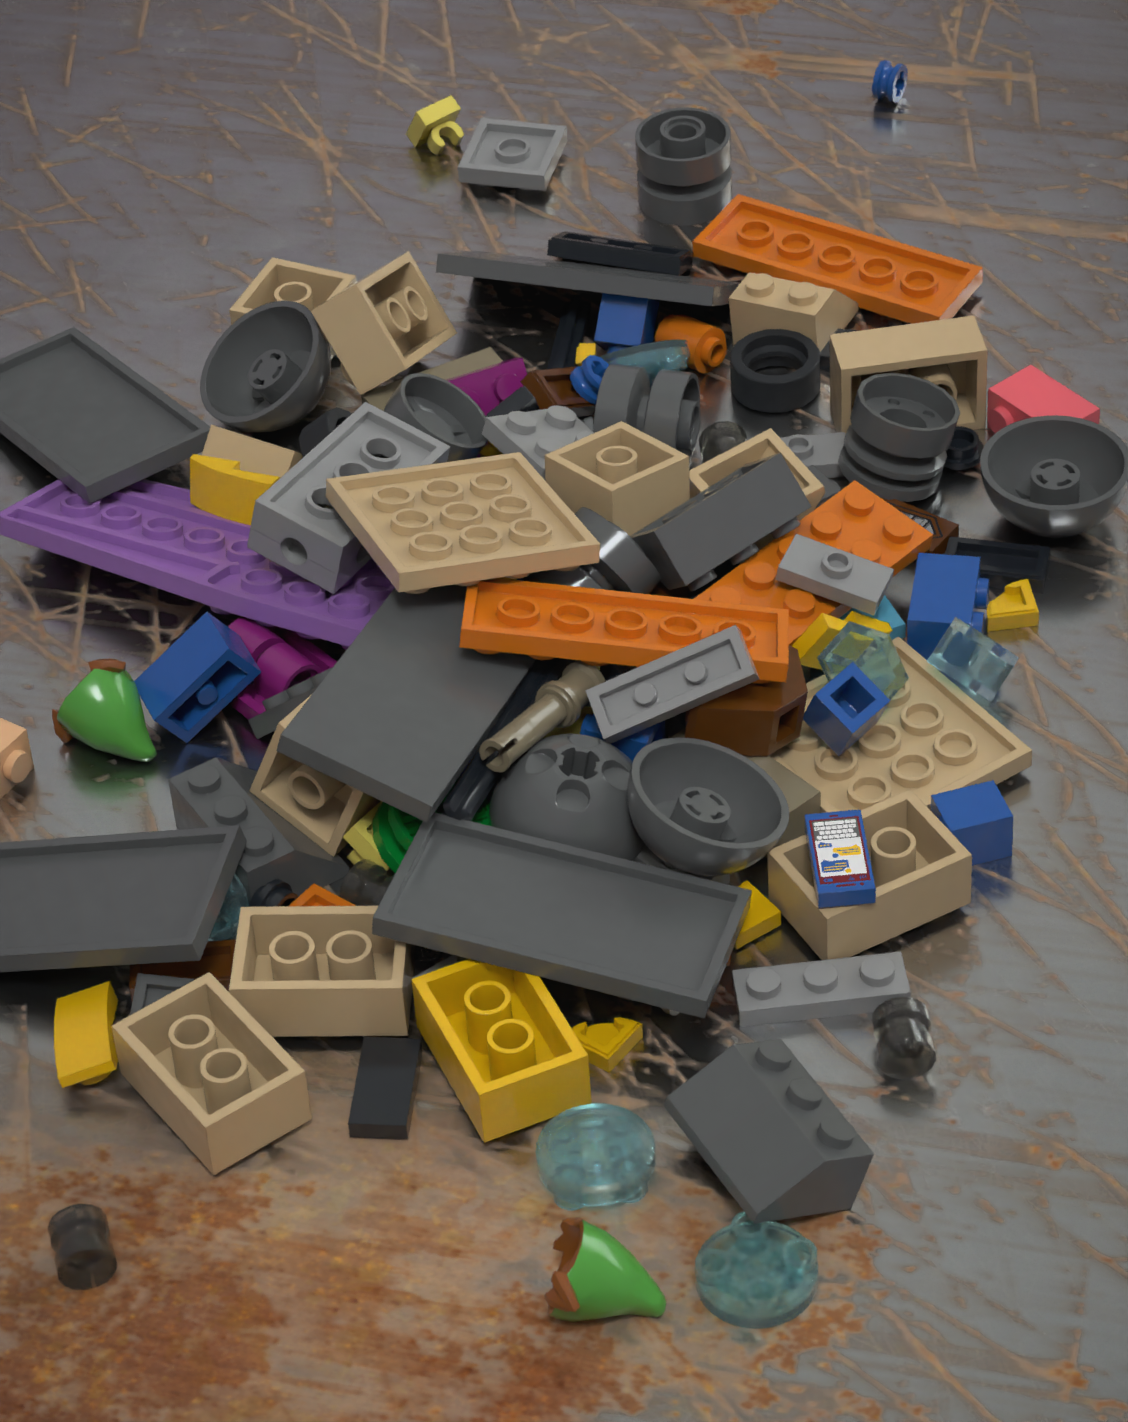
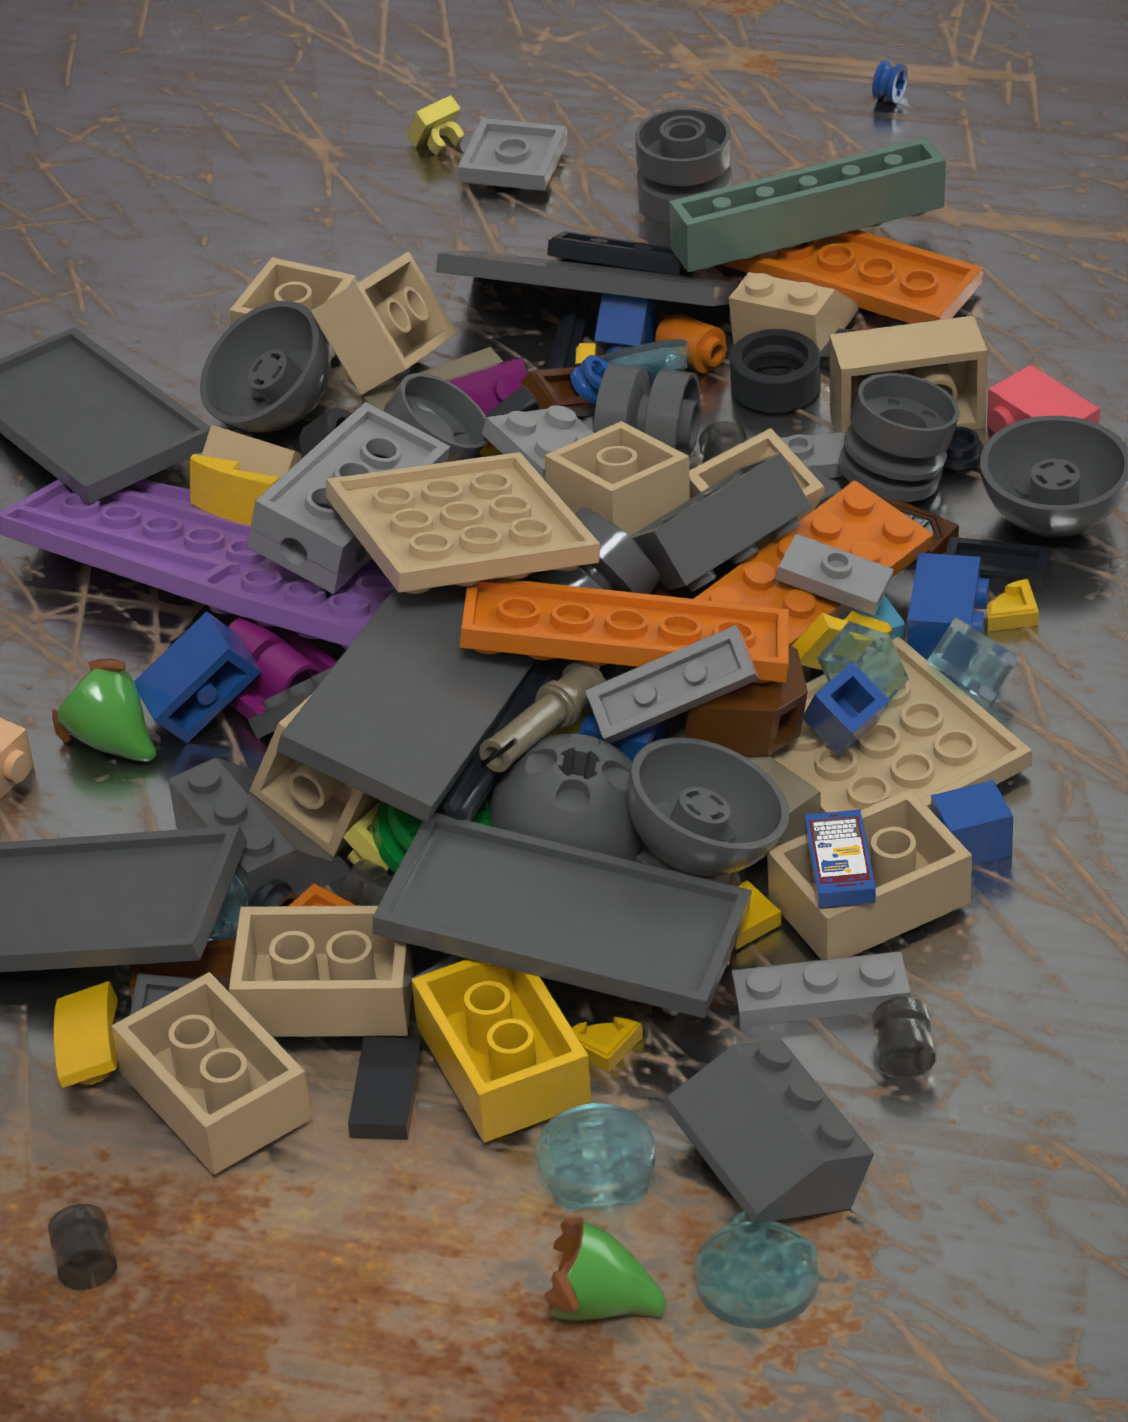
(807, 204): none -> sand green brick

